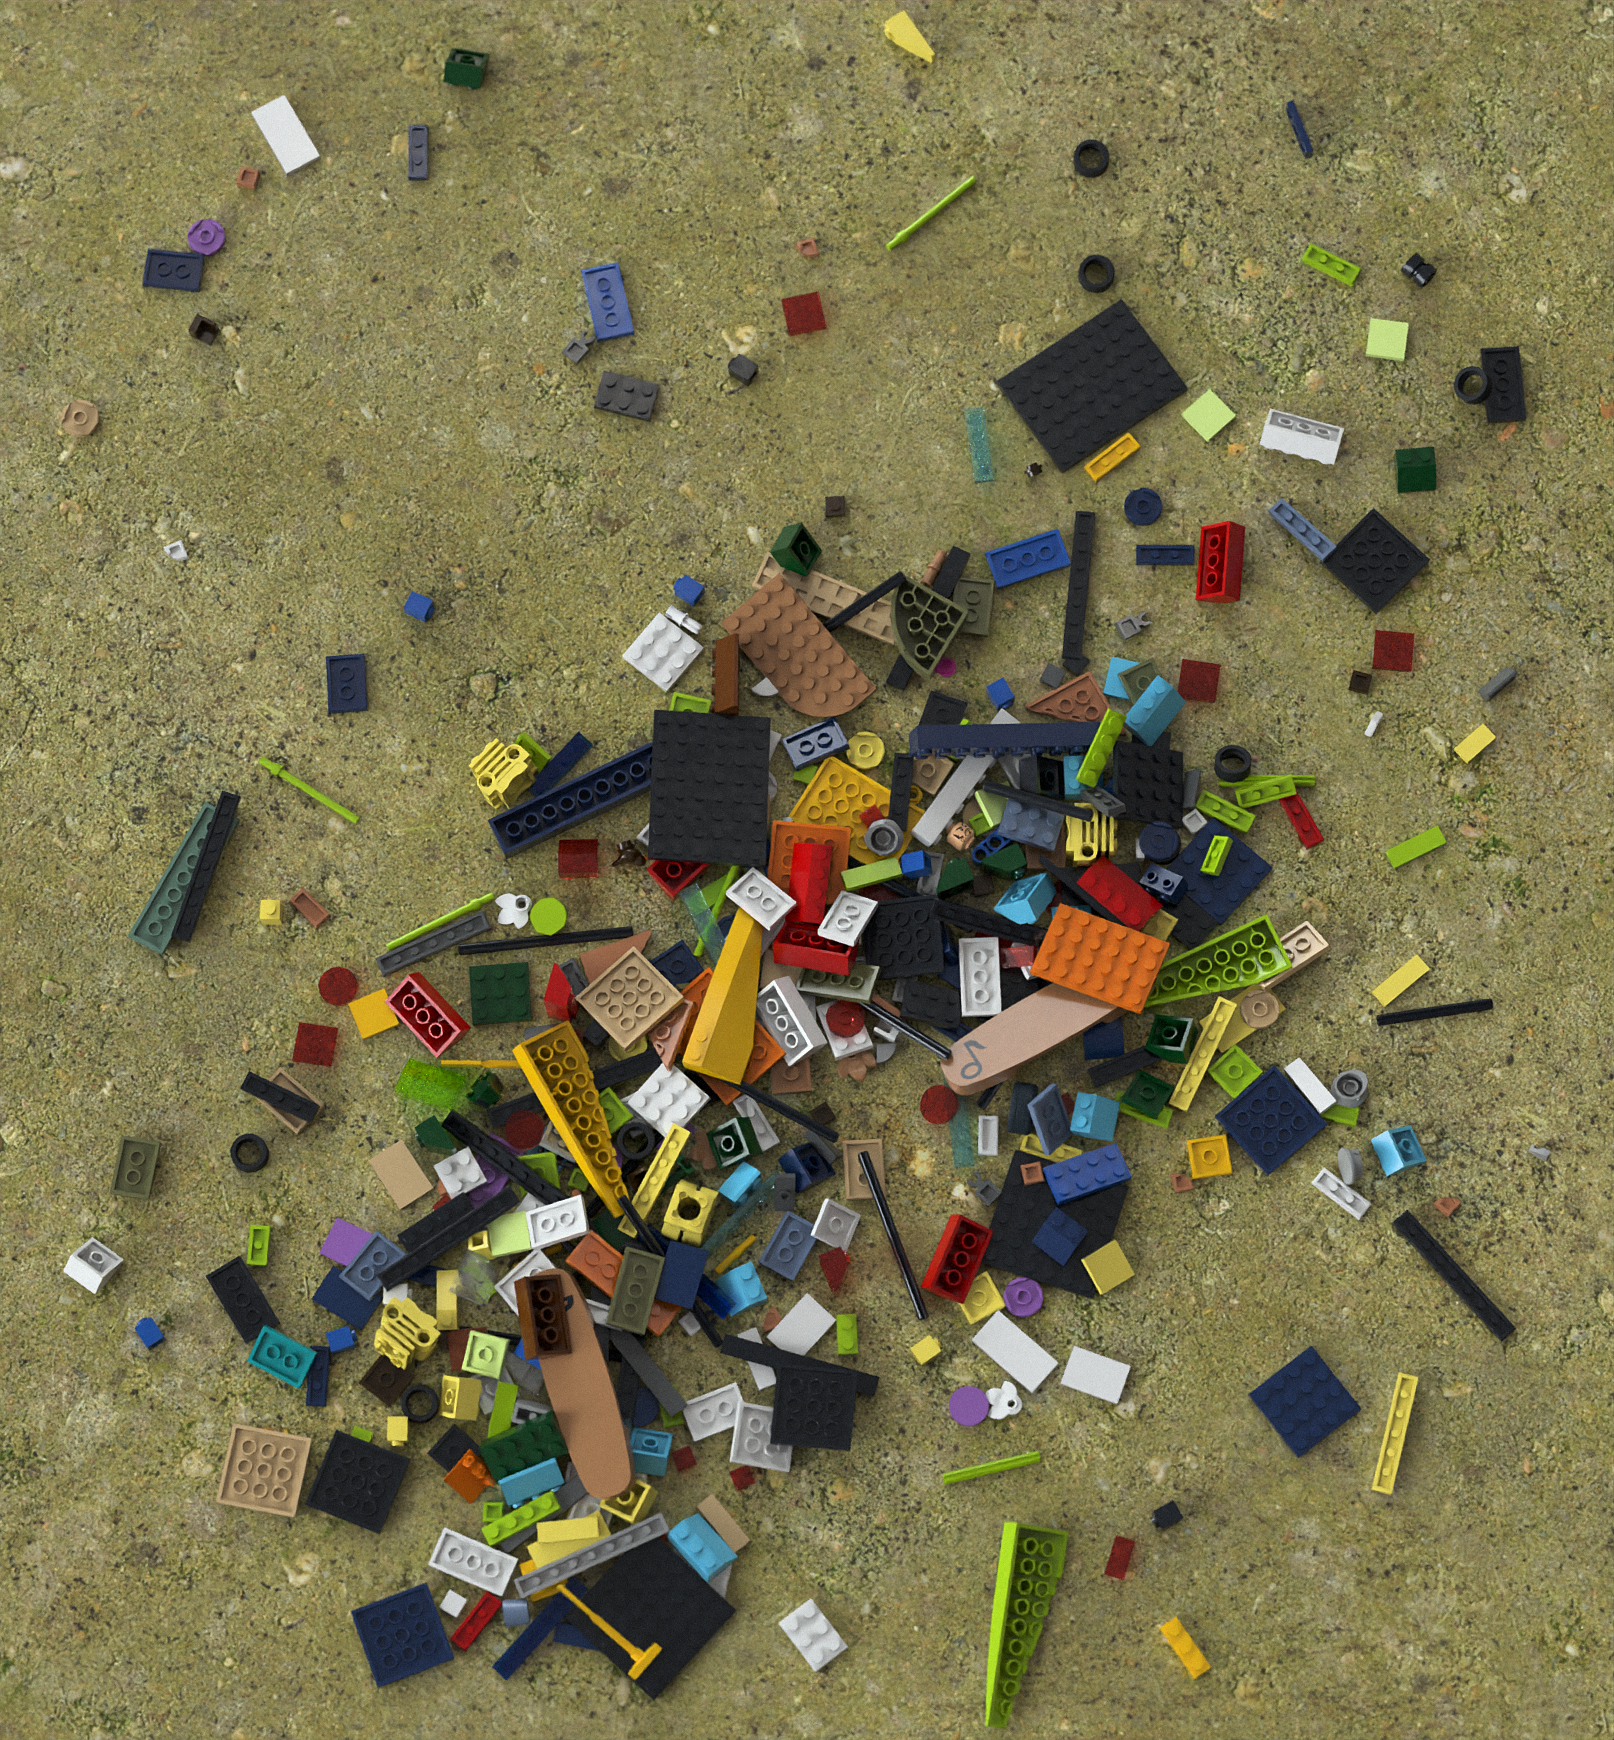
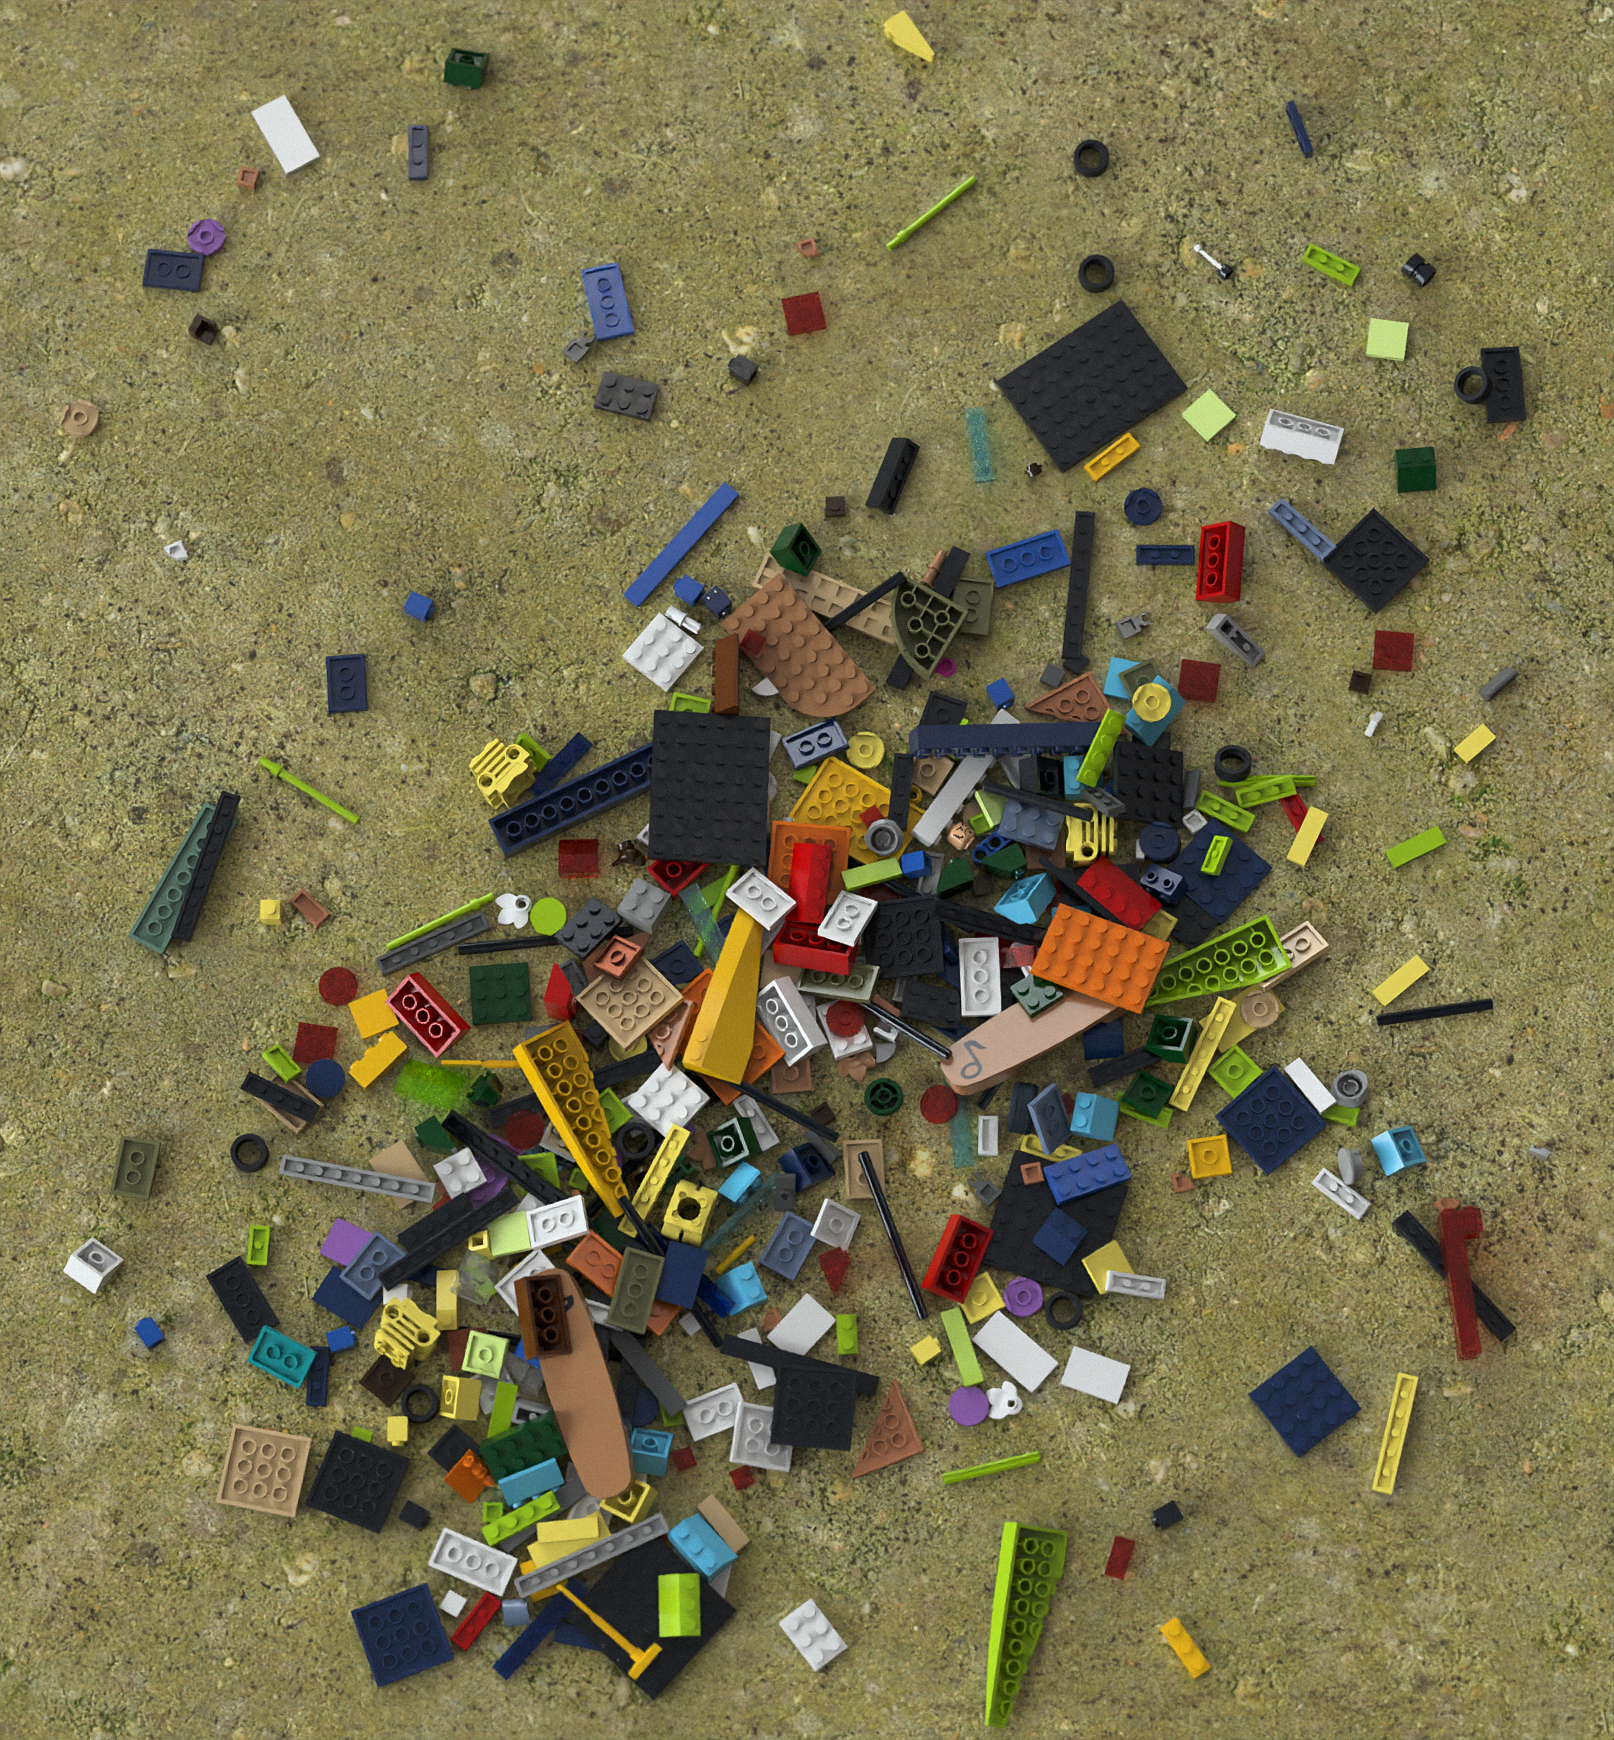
(282, 1063): none -> lime tile
(325, 1078): none -> dark blue tile
(358, 1179): none -> light grey plate
(378, 1060): none -> yellow brick
(415, 1516): none -> black brick
(588, 929): none -> black plate
(618, 958): none -> copper tile
(645, 906): none -> light grey brick
(679, 1605): none -> lime slope
(681, 545): none -> blue tile
(717, 602): none -> dark blue brick
(753, 642): none -> clear red tile
(883, 1097): none -> dark green cone
(891, 1437): none -> nougat tile
(892, 475): none -> black panel
(962, 1347): none -> lime tile
(1036, 994): none -> plate
(1063, 1325): none -> black tyre
(1135, 1284): none -> white tile
(1151, 702): none -> light yellow tile
(1224, 270): none -> hinge
(1235, 639): none -> light grey slope
(1307, 836): none -> light yellow tile
(1453, 1230): none -> clear red brick

